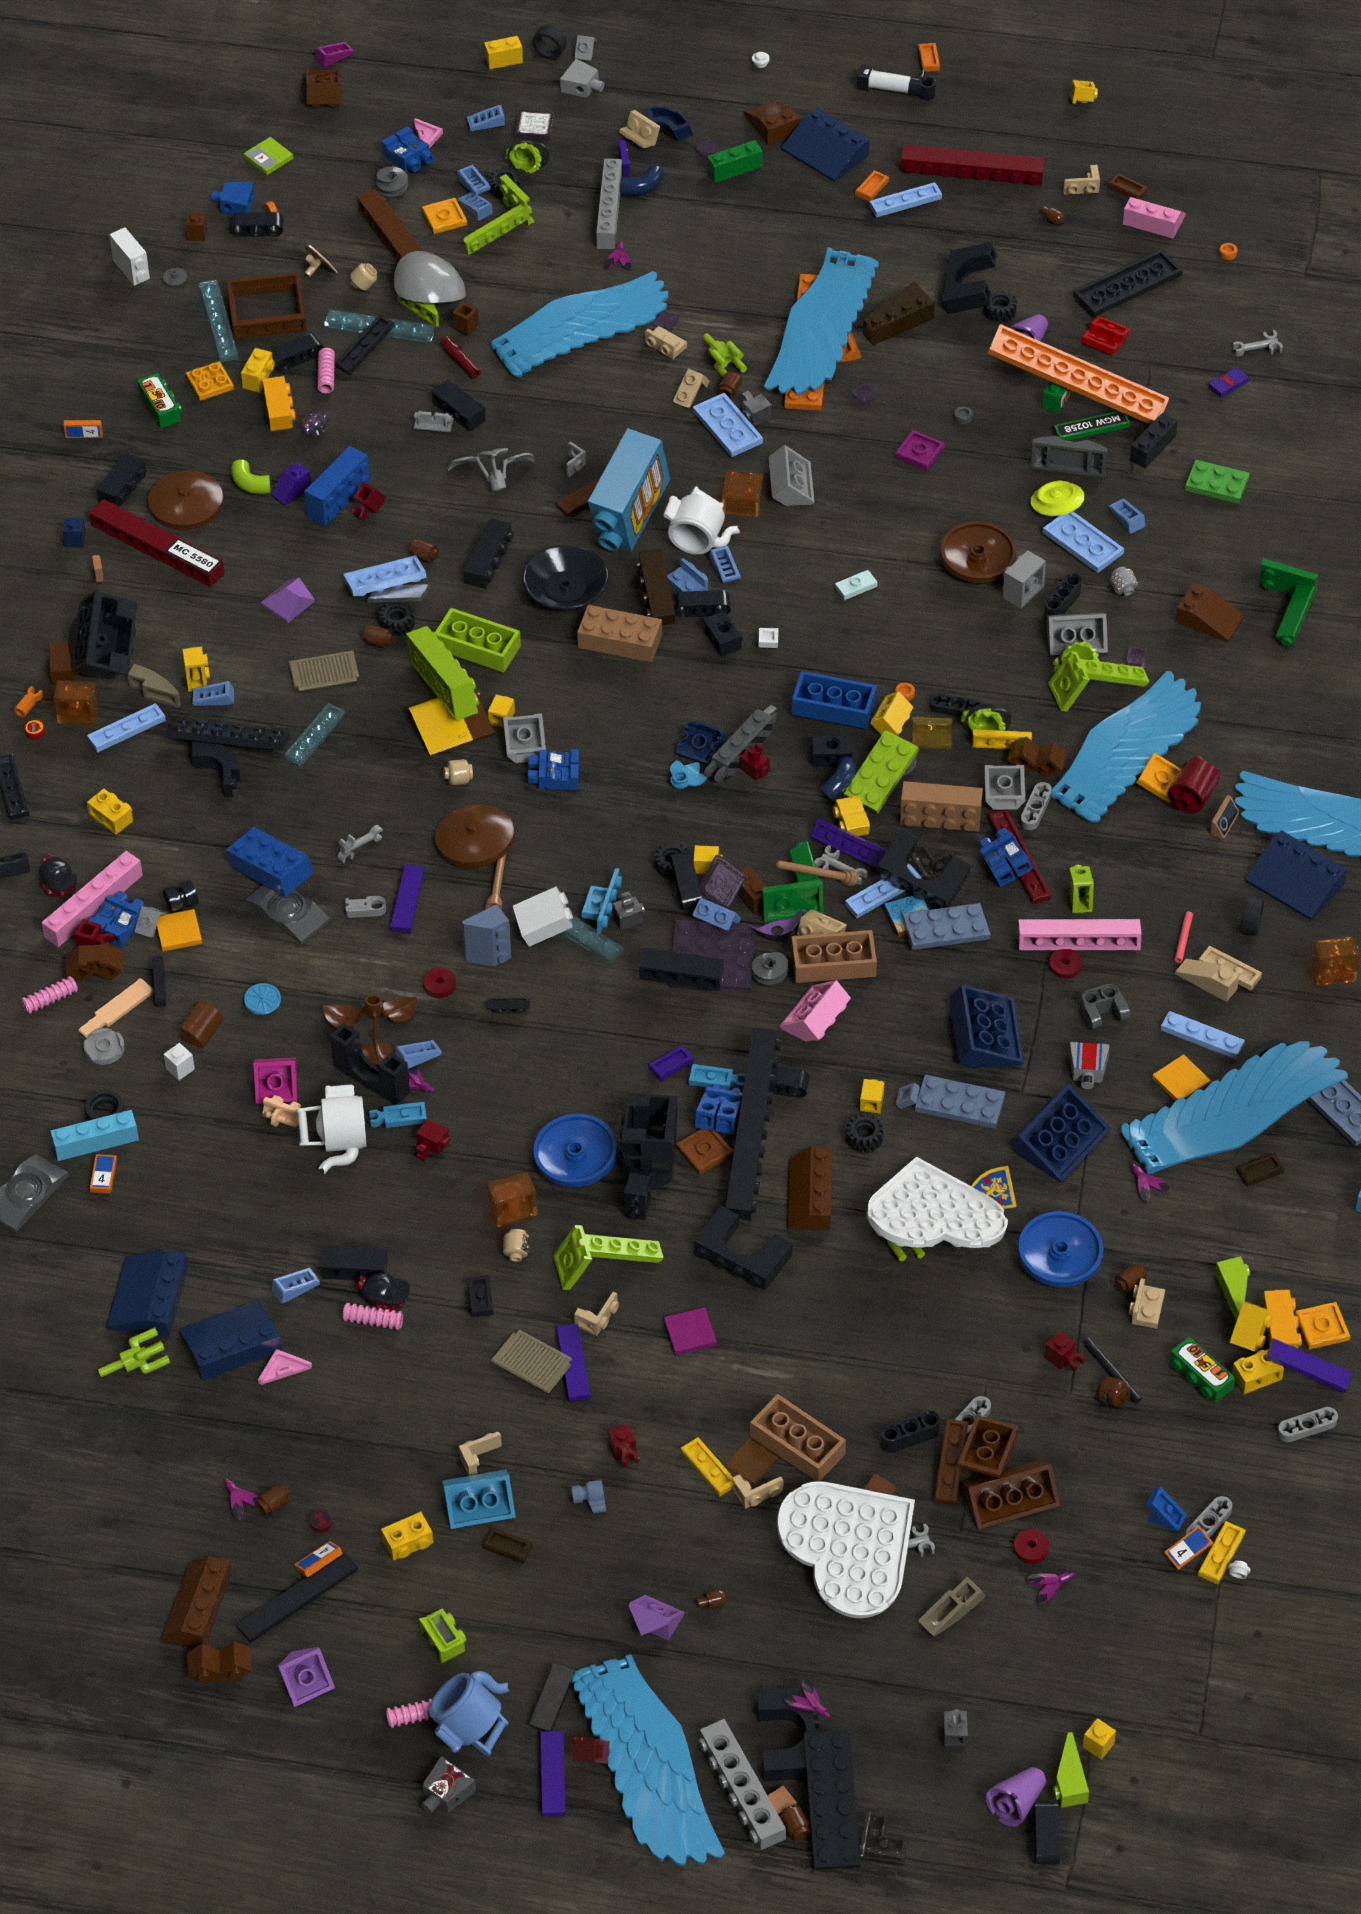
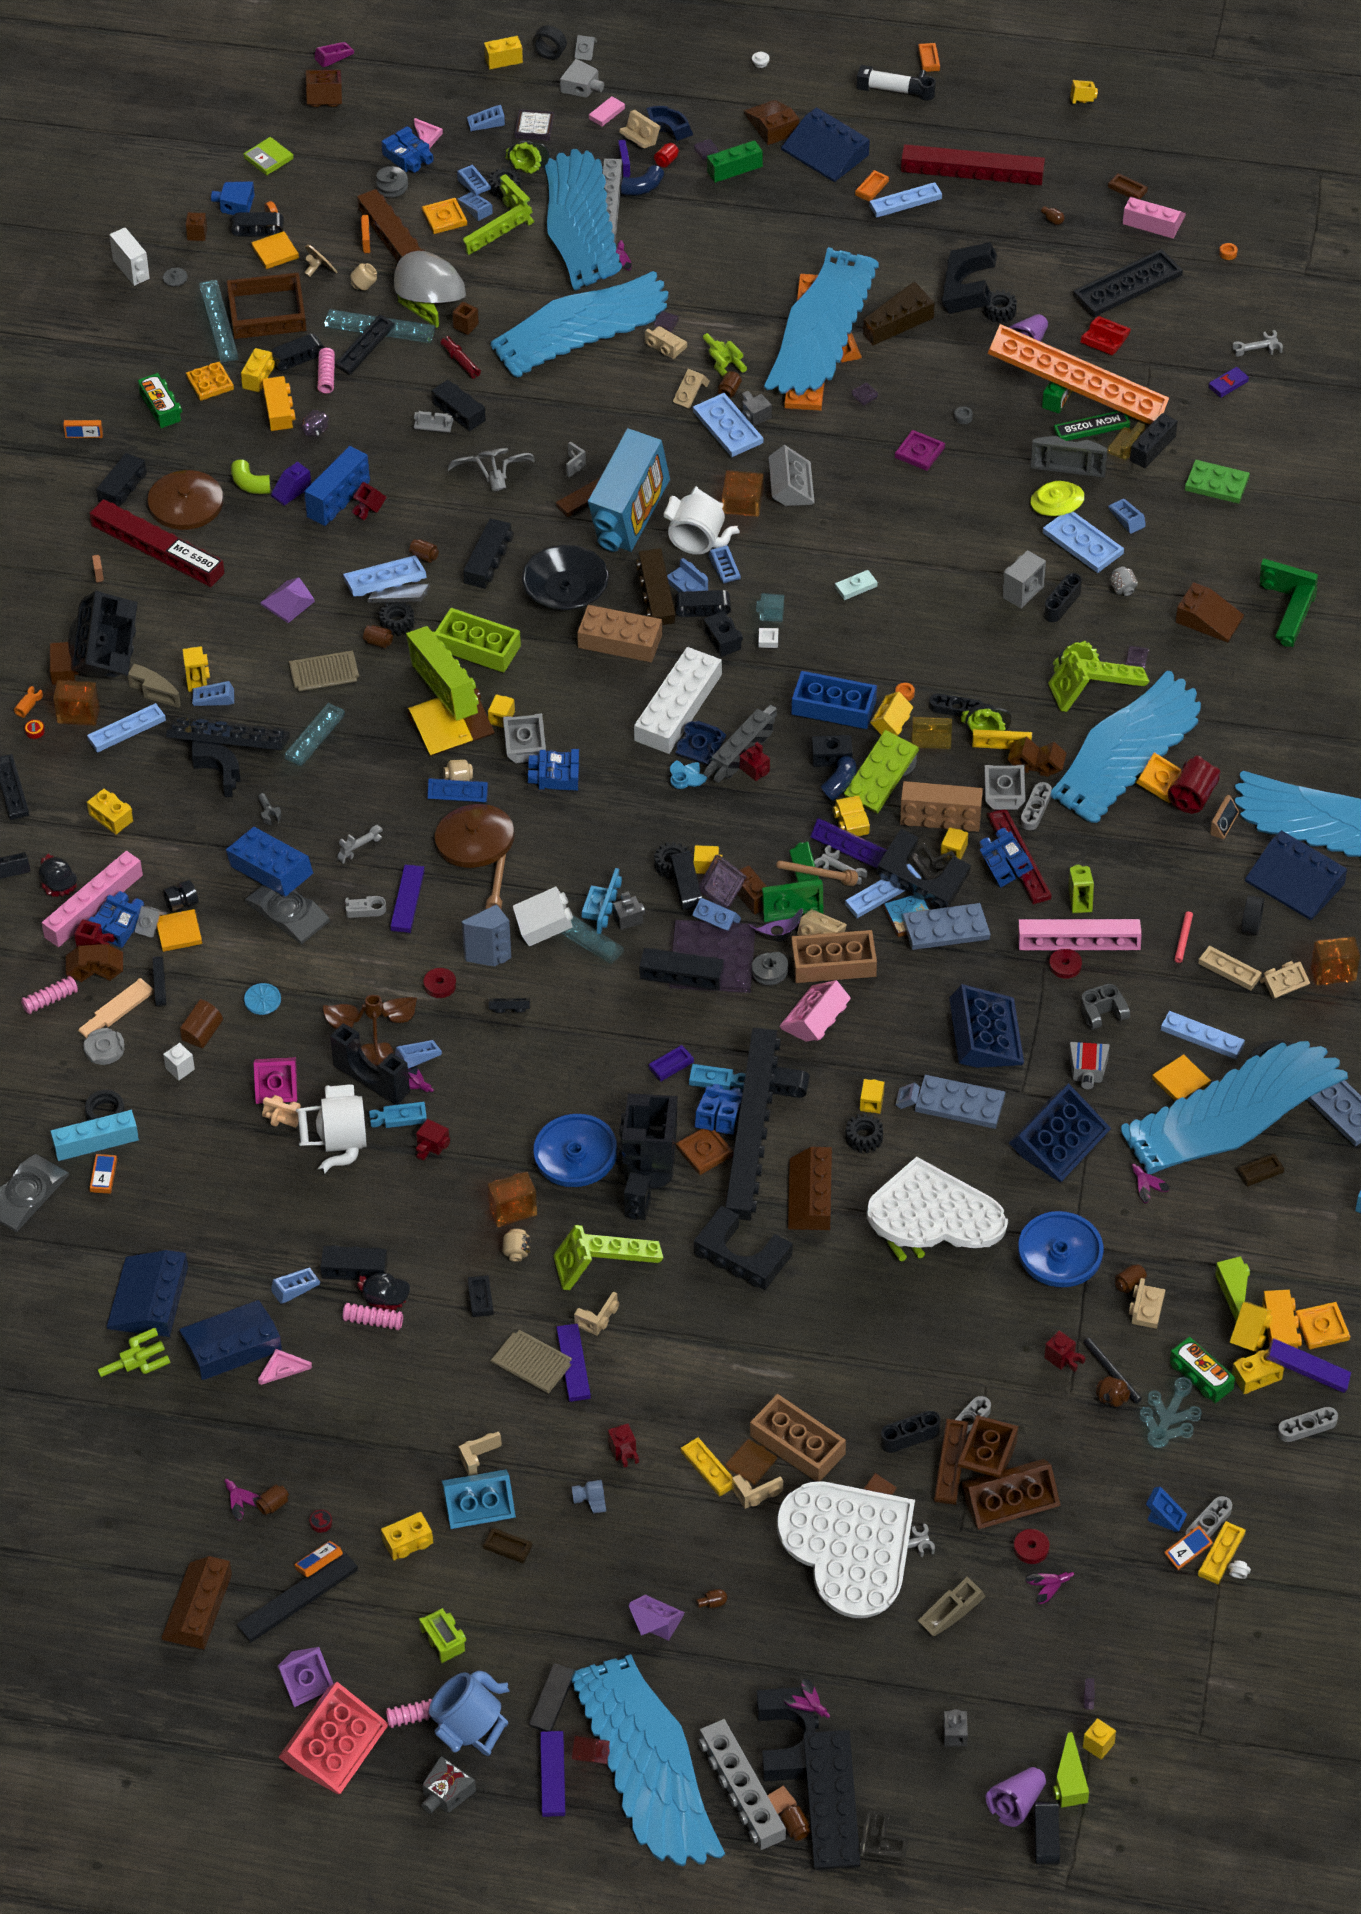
(74, 532): dark blue brick -> none
(221, 1665): reddish brown brick -> none
(265, 816): none -> dark grey bar
(275, 250): none -> light orange tile
(334, 1739): none -> coral slope
(365, 233): none -> orange tile
(457, 790): none -> blue plate
(580, 217): none -> dark azure animal
(607, 111): none -> bright pink tile
(666, 155): none -> red brick
(677, 700): none -> white brick
(690, 1331): magenta tile -> none
(771, 607): none -> clear light blue brick
(956, 841): none -> yellow brick
(977, 551): reddish brown dish -> none
(997, 1185): shield -> none
(1073, 628): light grey slope -> none
(1083, 185): tan bracket -> none
(1089, 1693): none -> clear purple tile
(1122, 444): none -> clear yellow panel
(1170, 1416): none -> clear light blue plant
(1210, 977): tan slope -> none
(1285, 980): none -> tan bracket

